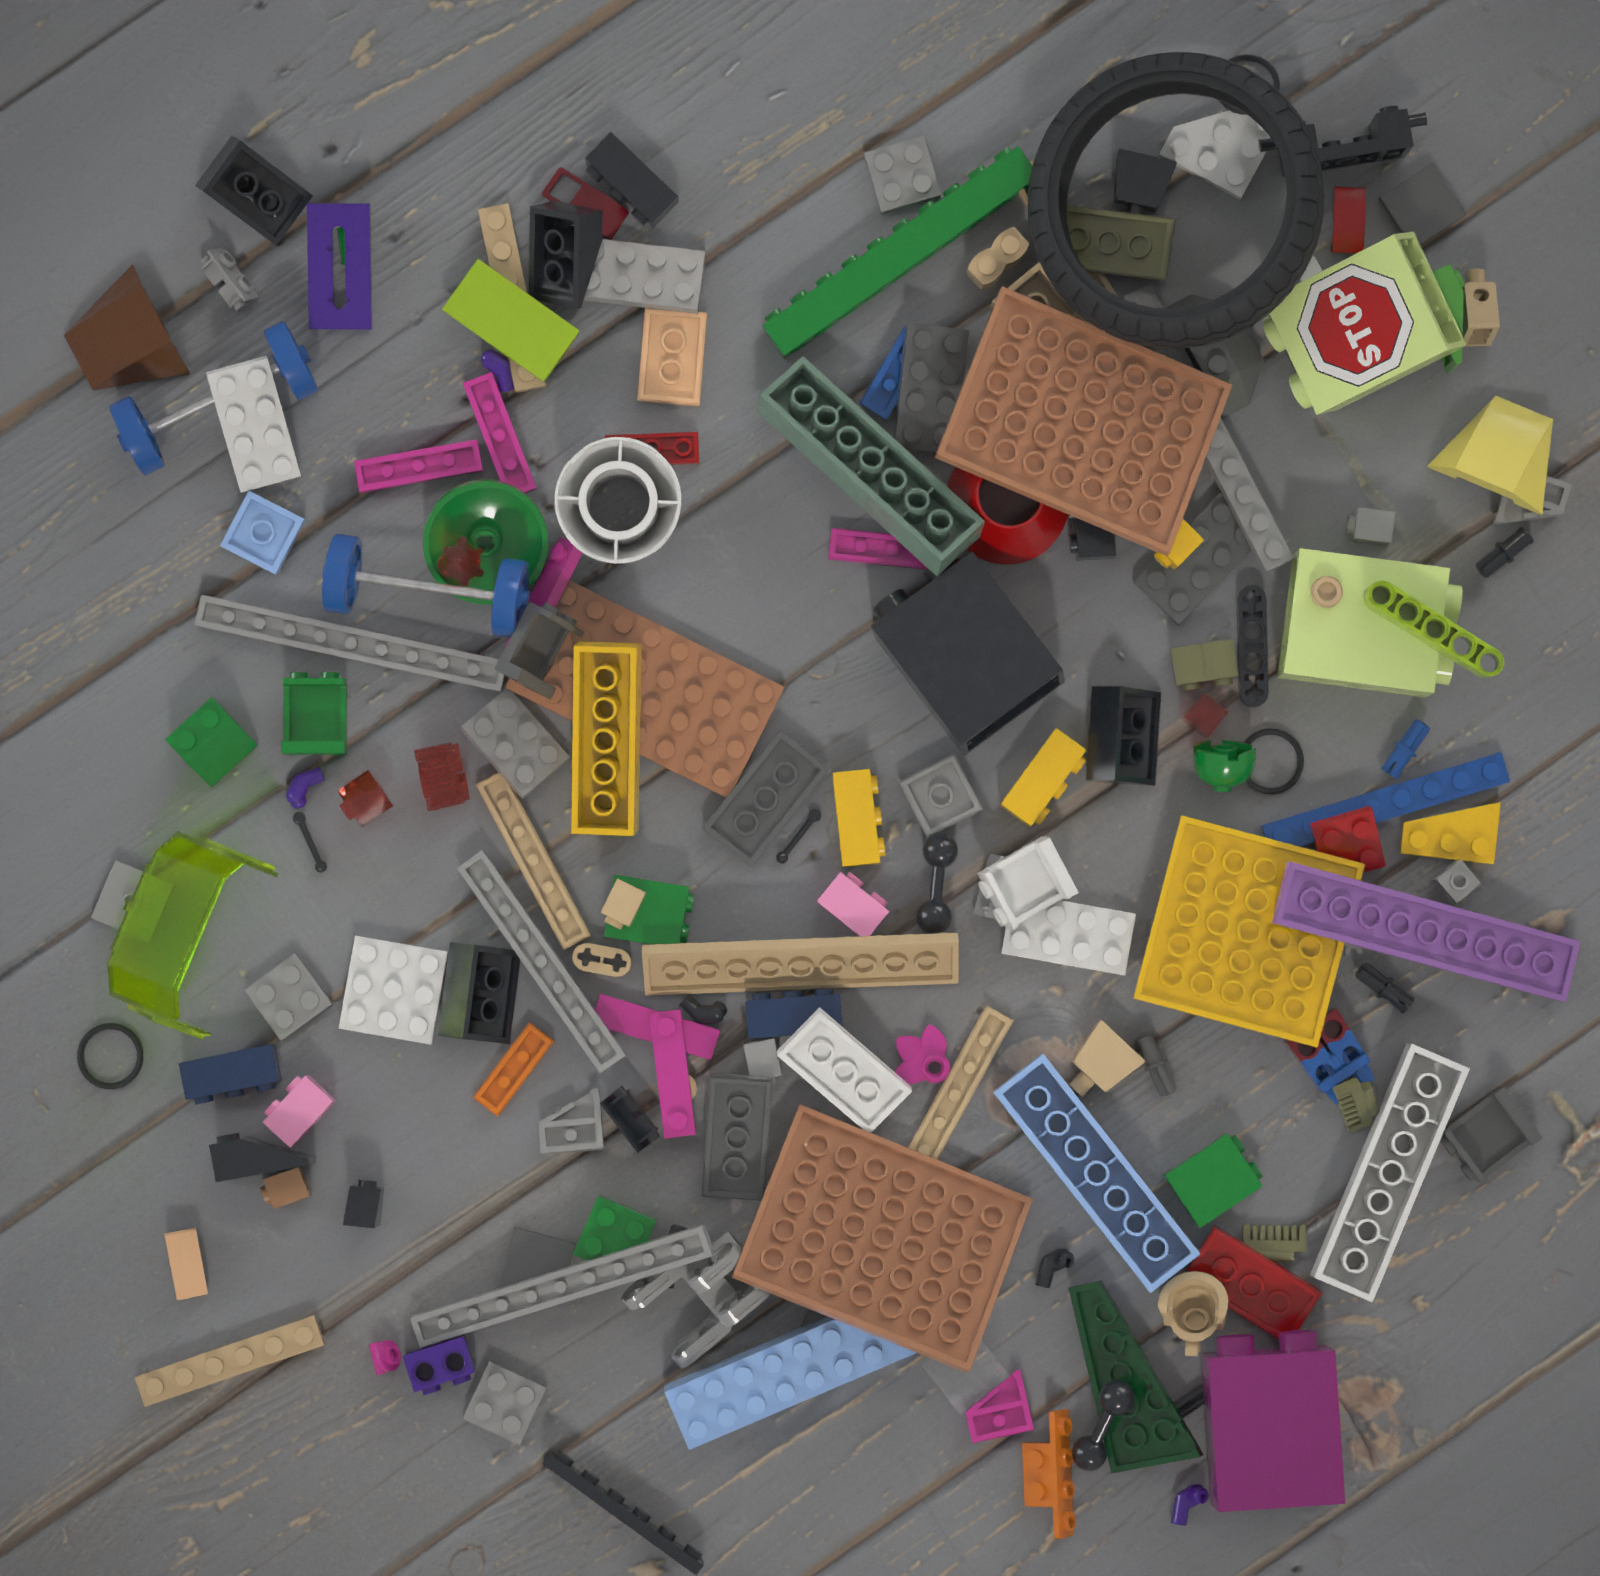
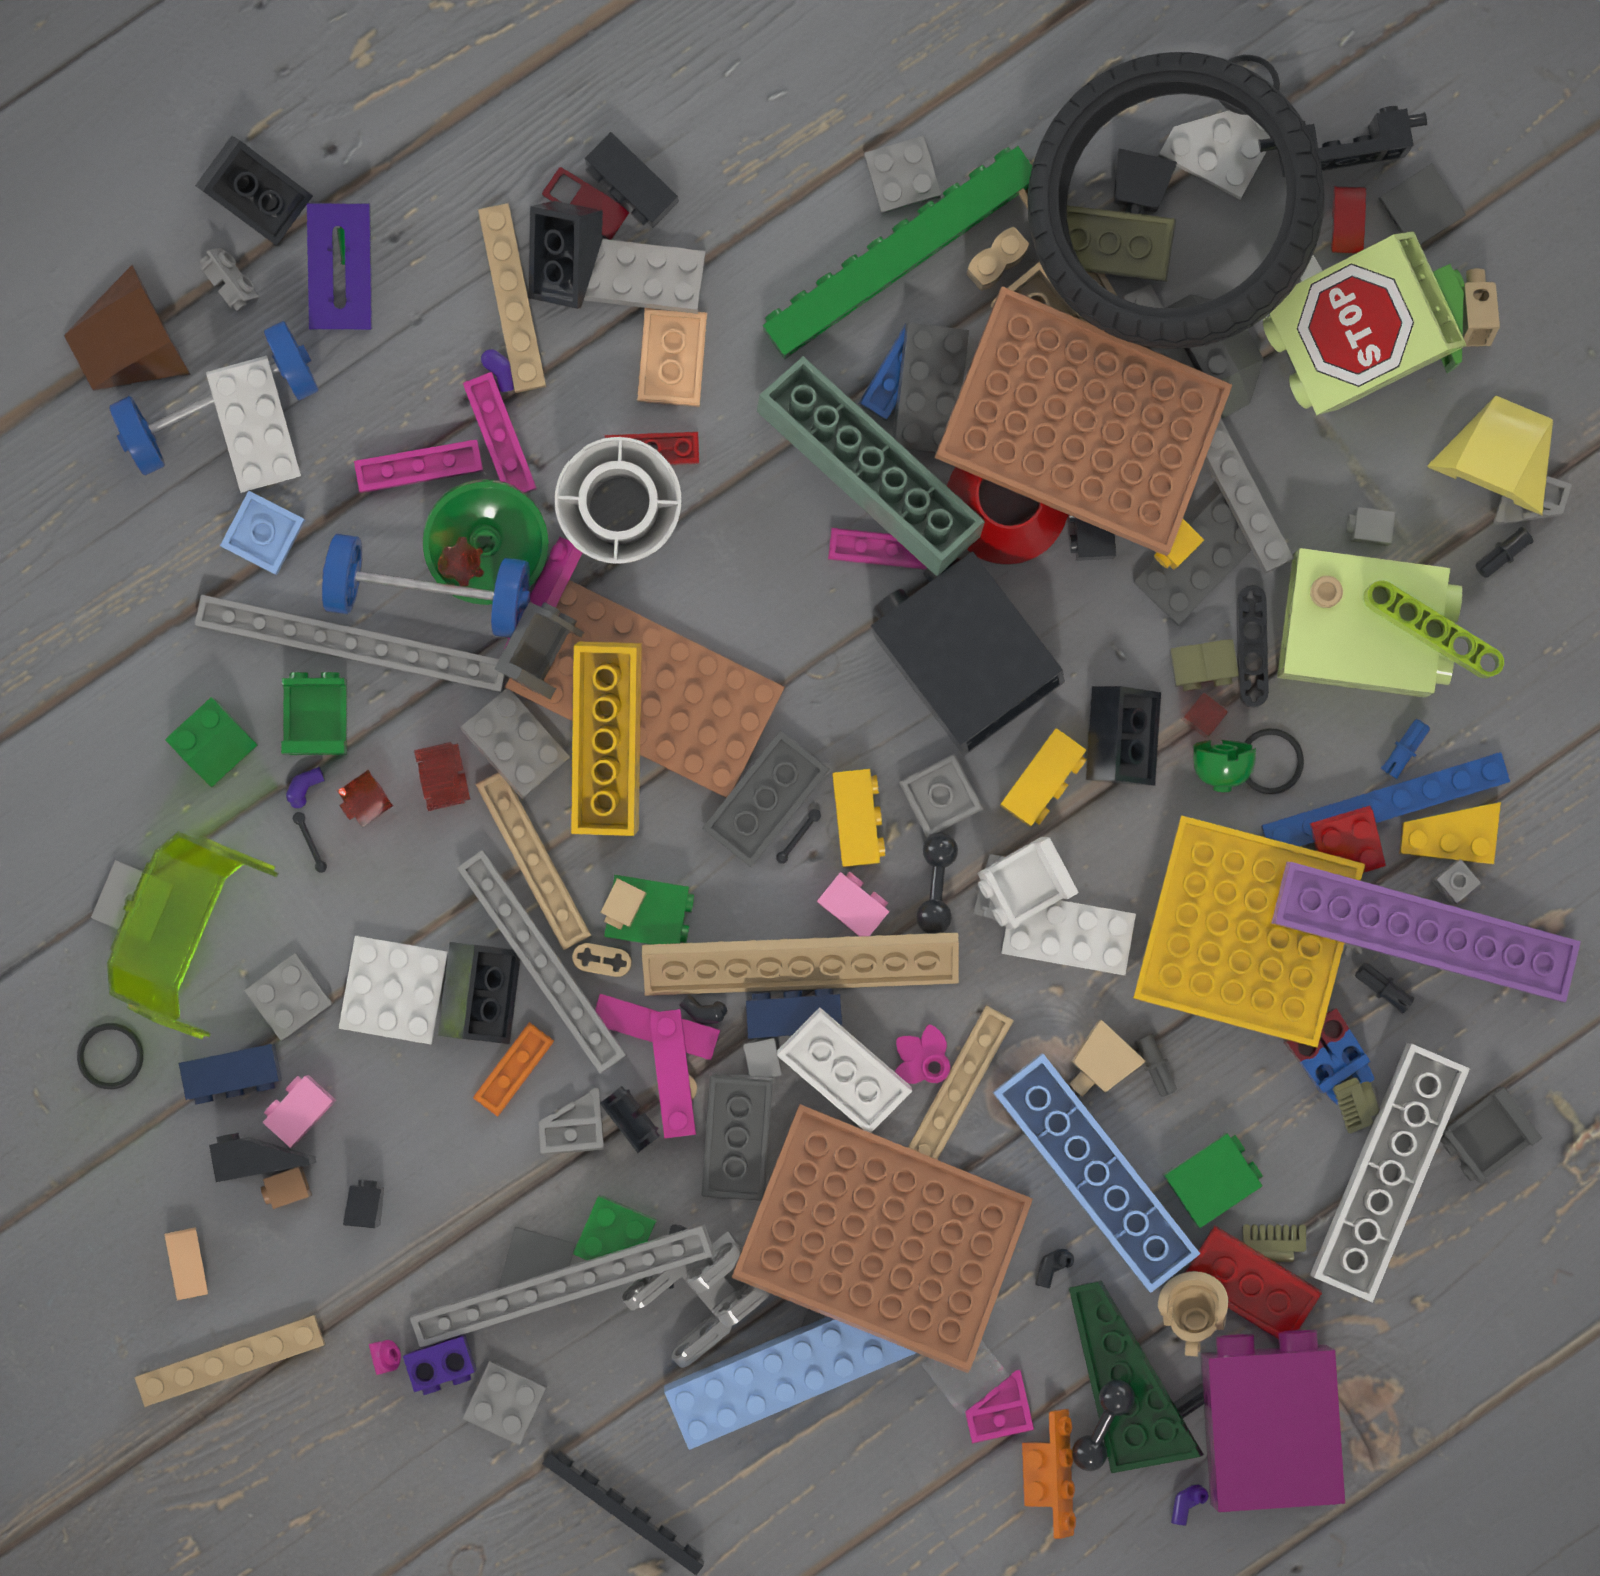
(511, 320): lime tile -> none

